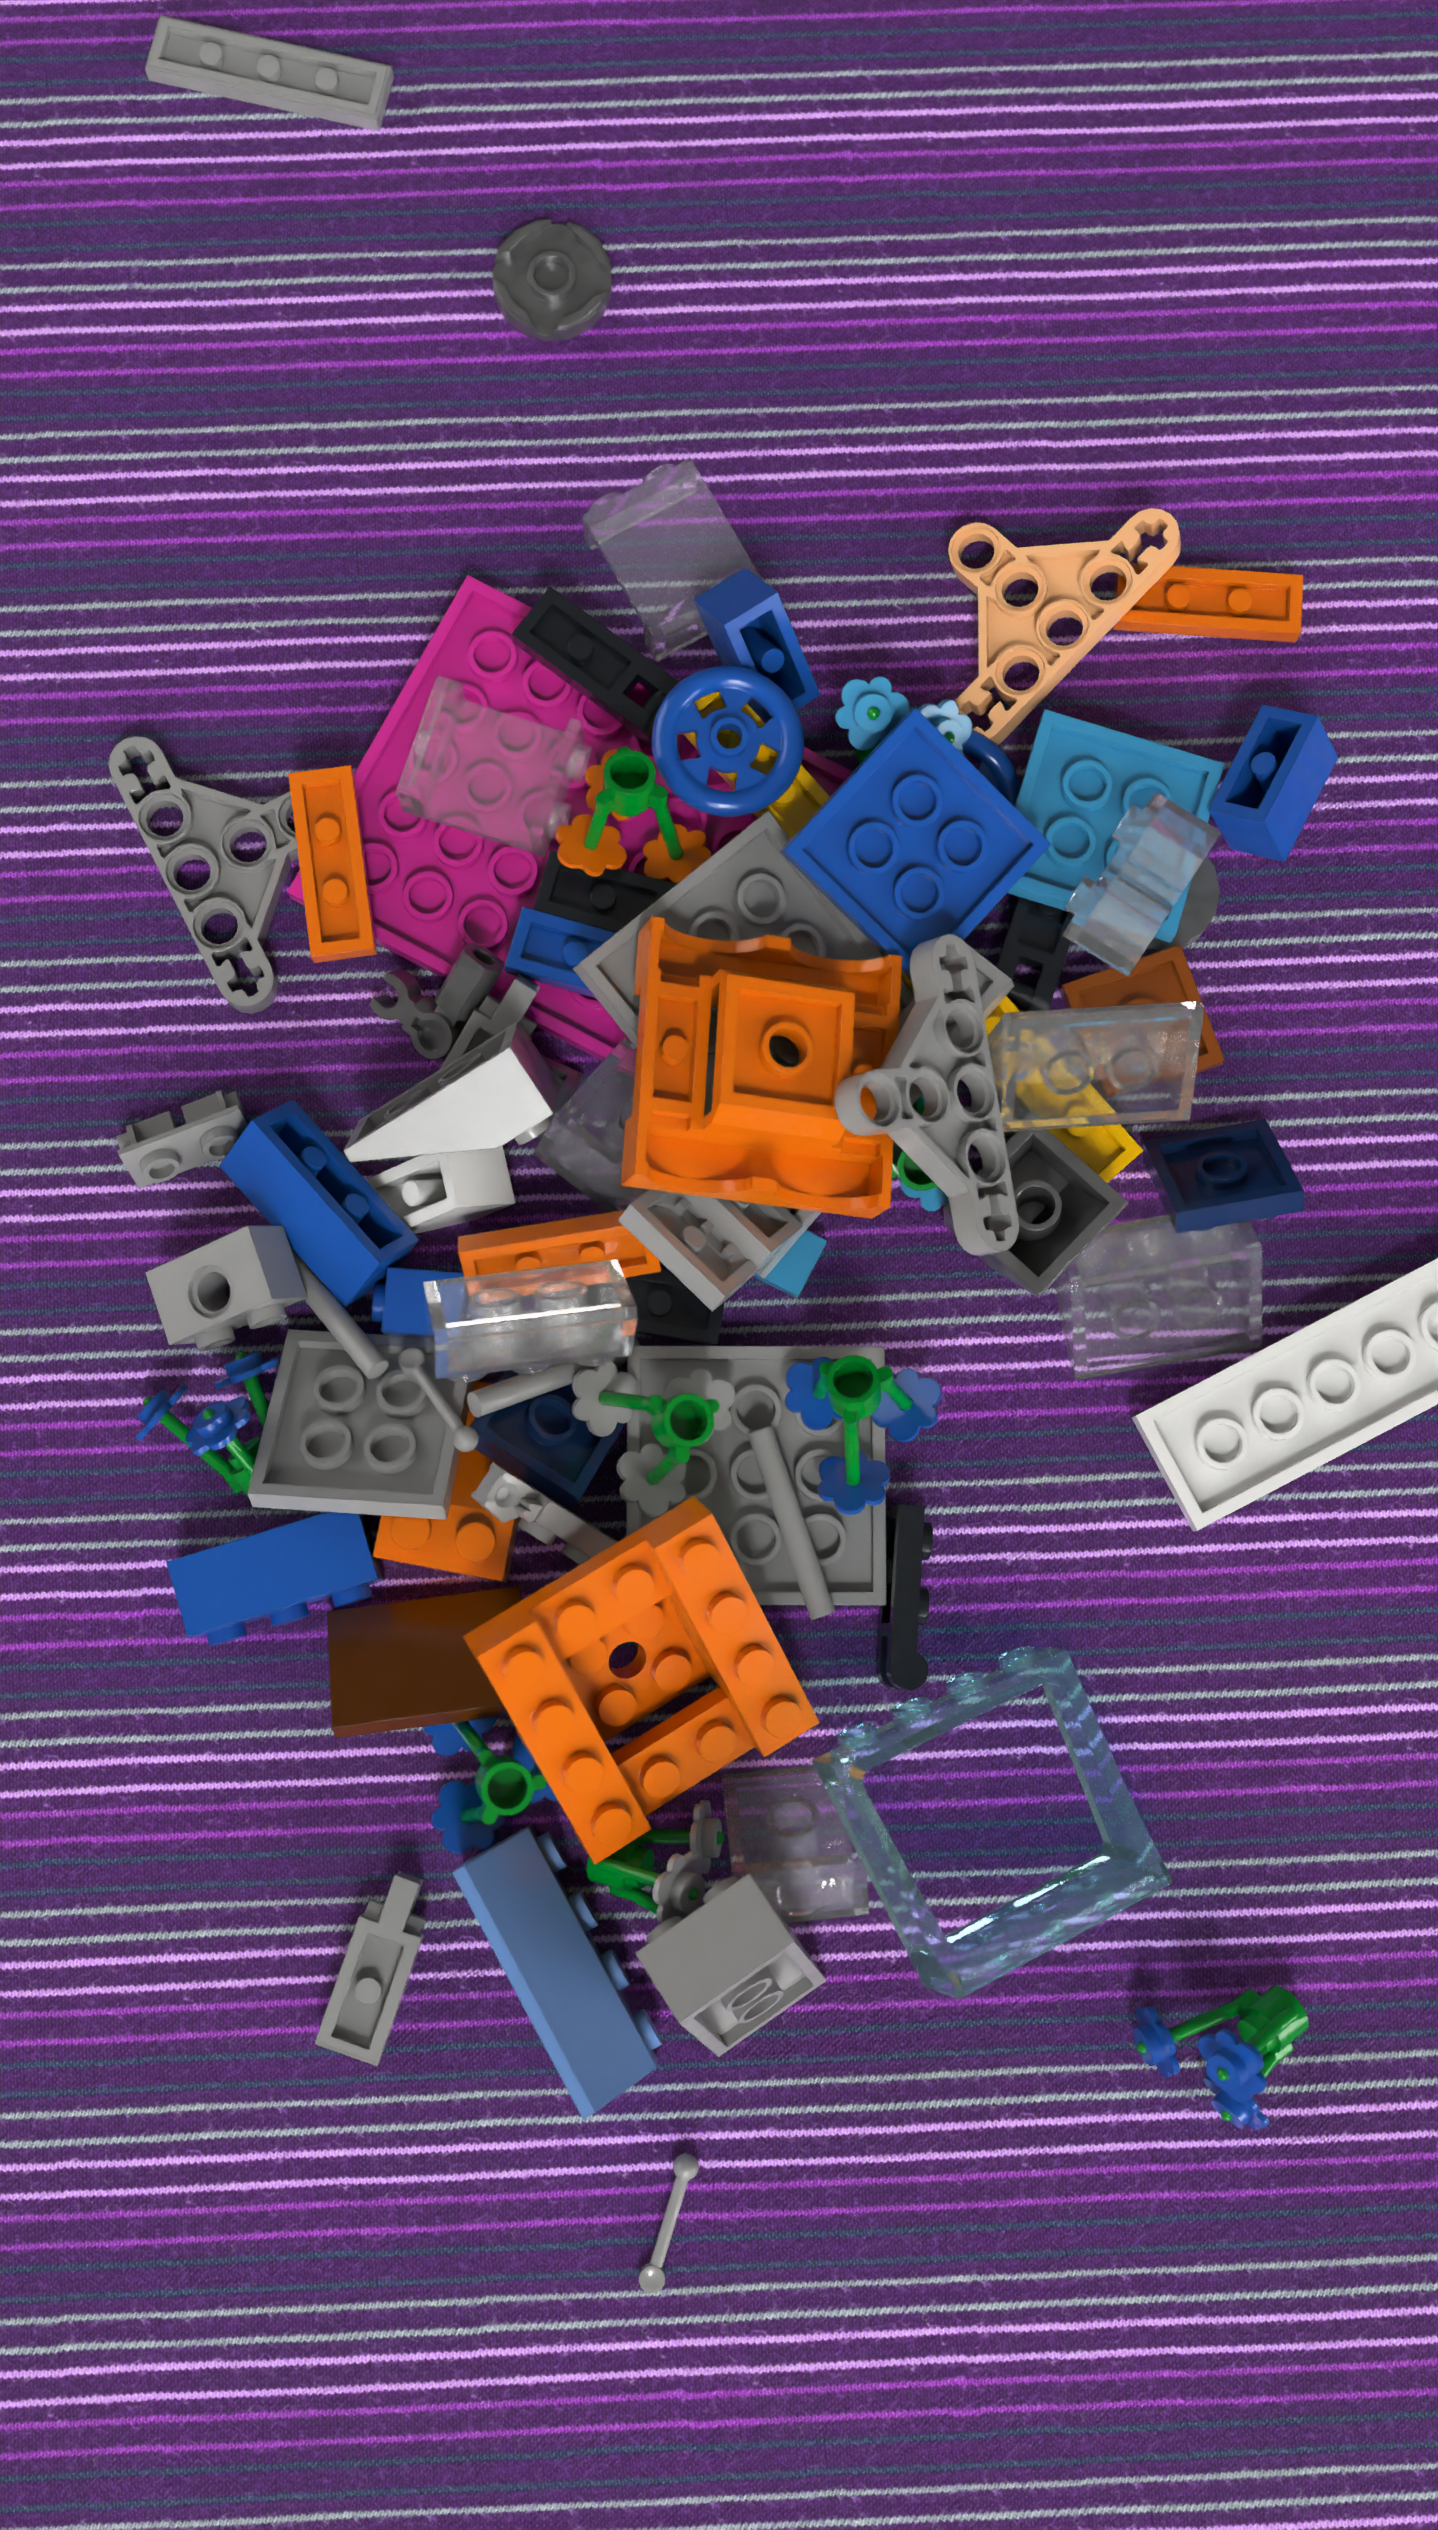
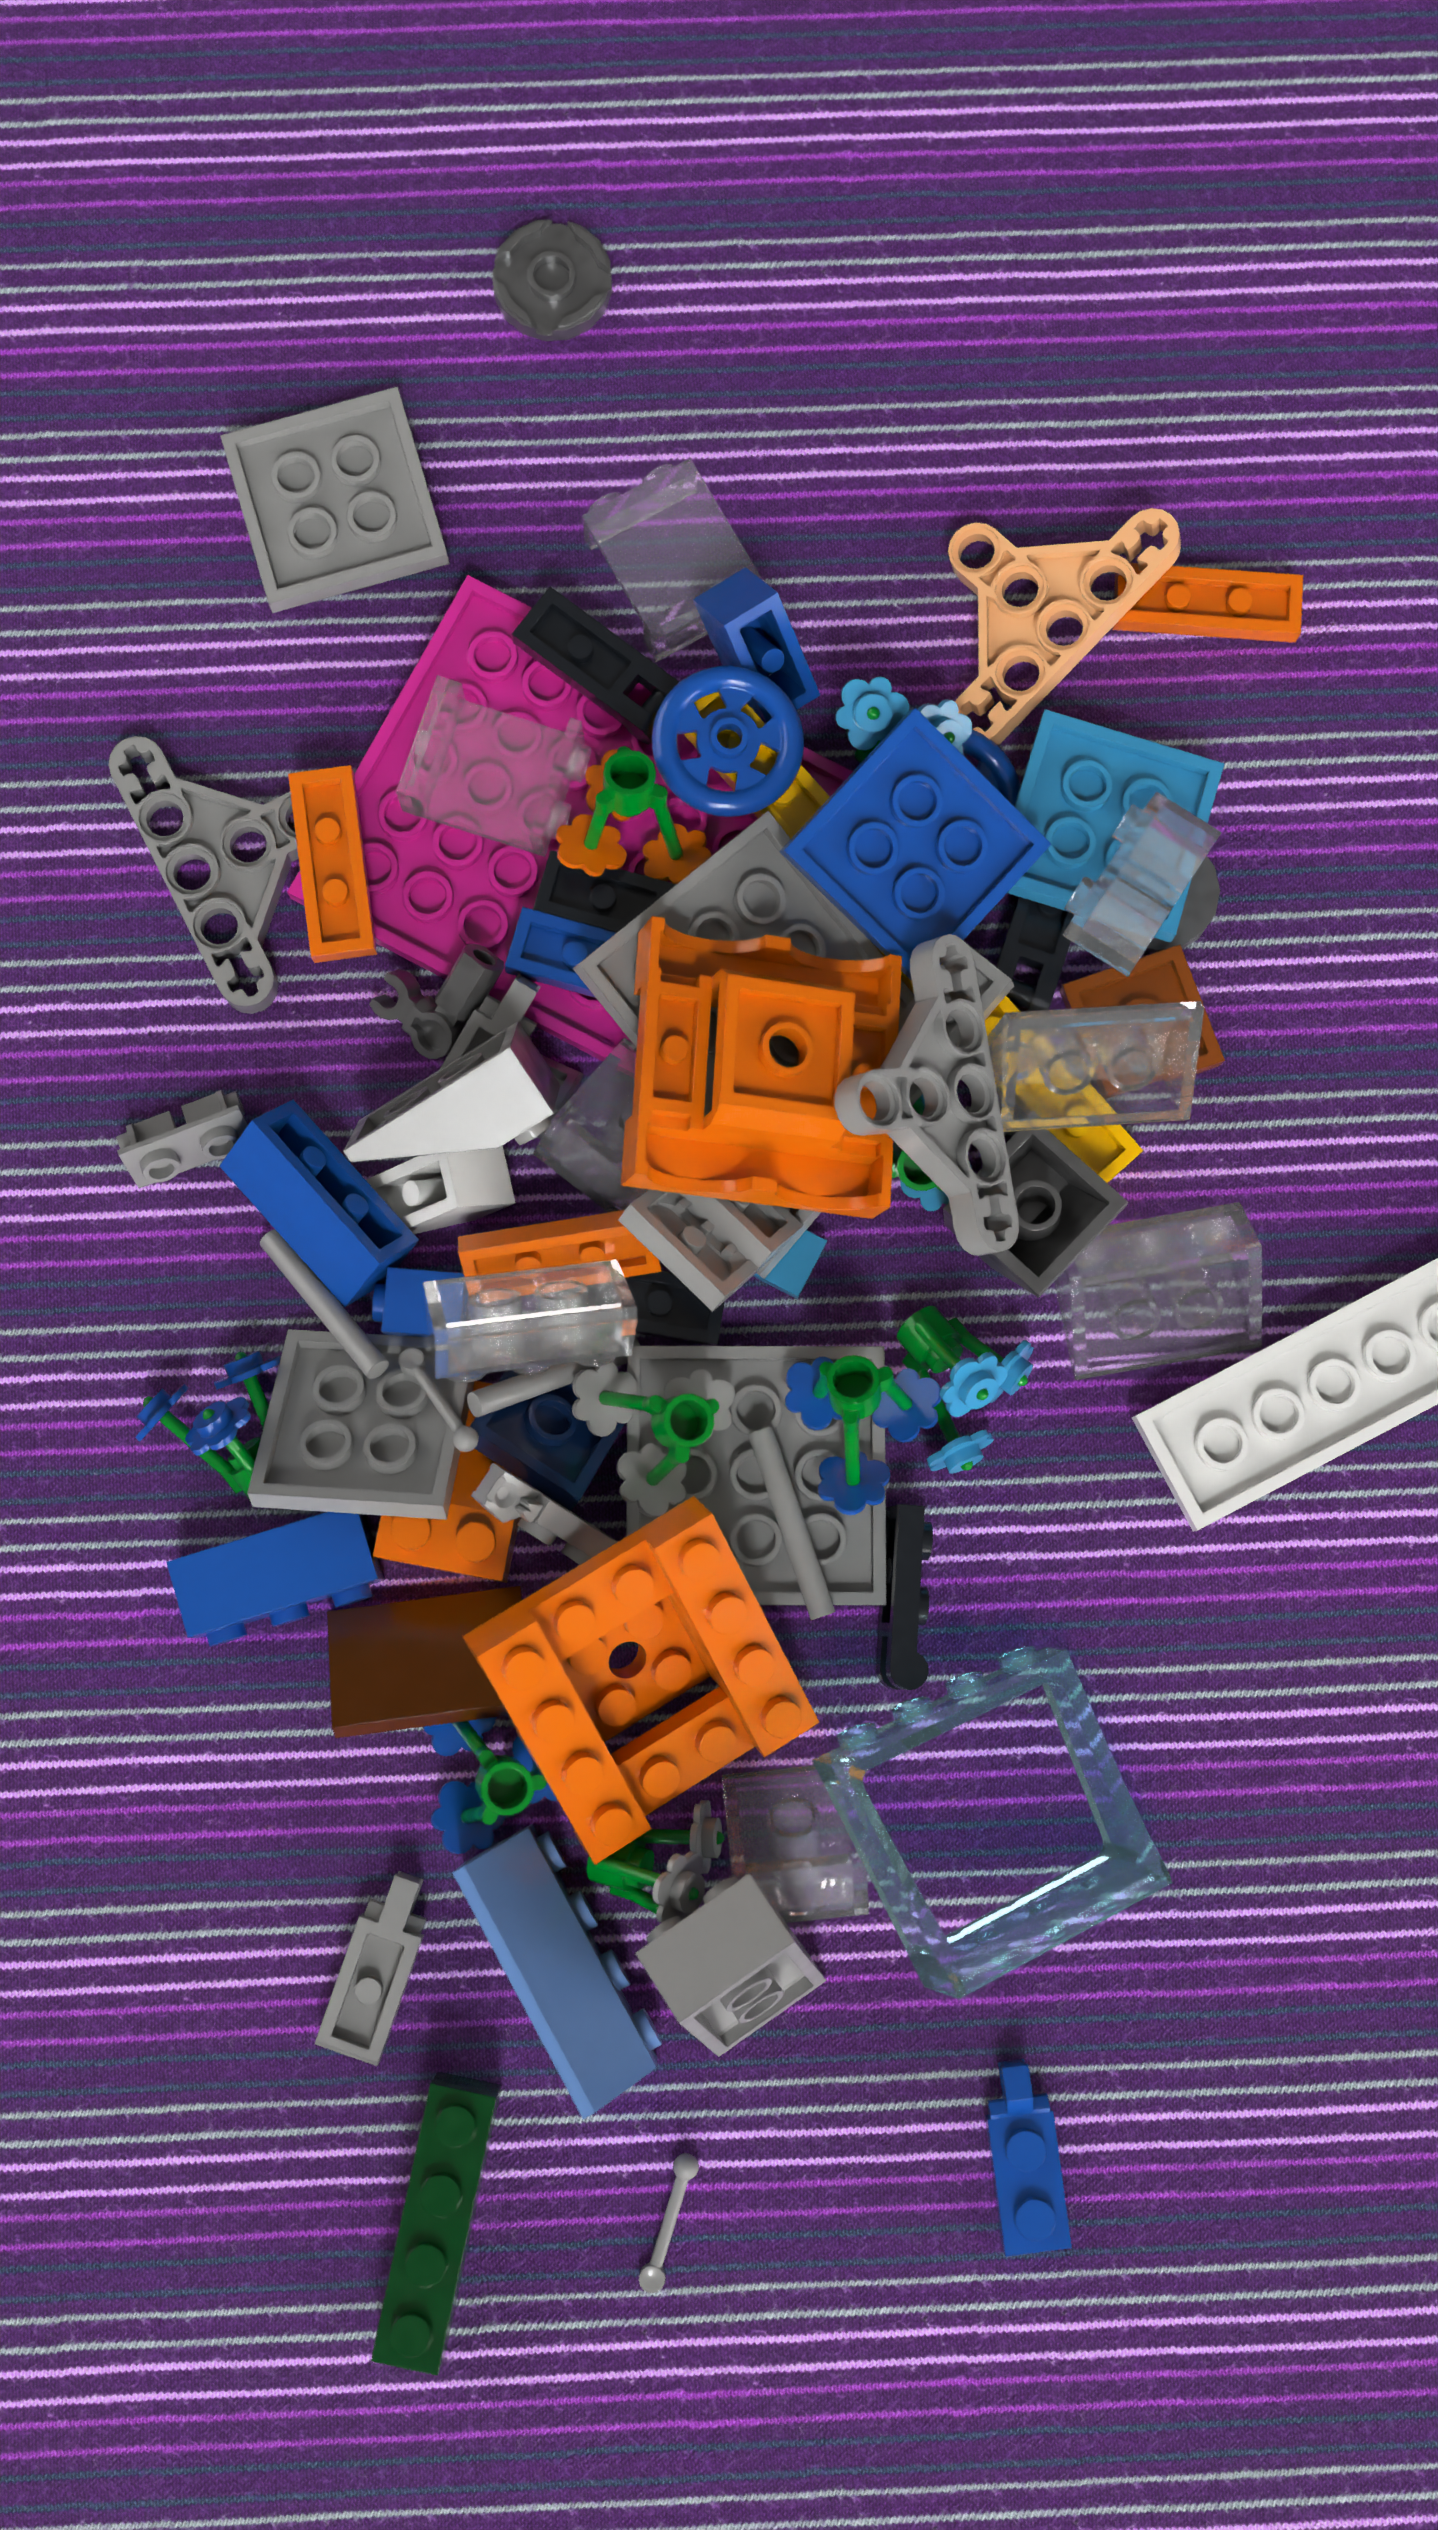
(193, 1287): light grey brick -> none
(269, 73): light grey tile -> none
(334, 499): none -> light grey plate
(436, 2223): none -> dark green brick
(935, 1345): none -> plant
(1026, 2166): none -> blue hinge
(1222, 1176): dark blue plate -> none
(1232, 2067): plant -> none
(1273, 782): blue brick -> none

